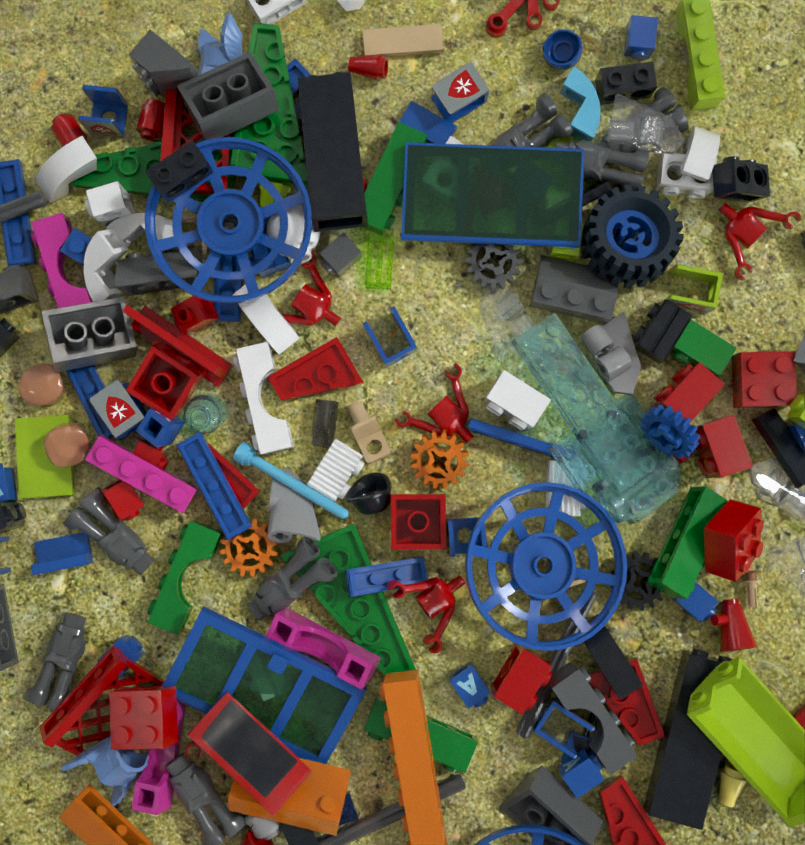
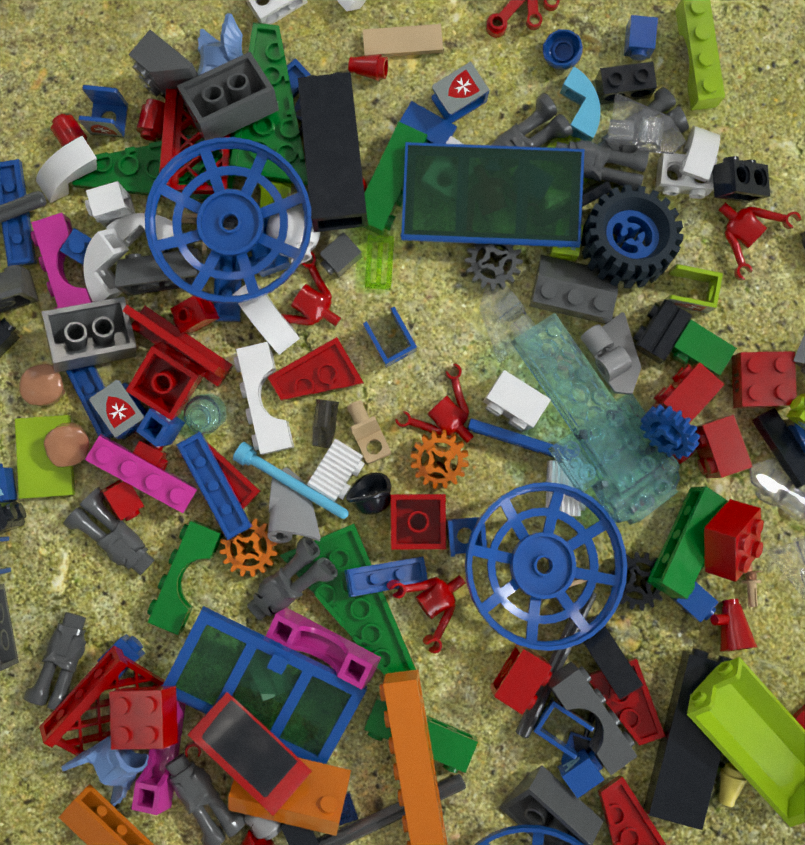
(62, 553): blue panel -> none
(179, 171): black brick -> none
(470, 686): blue brick -> none

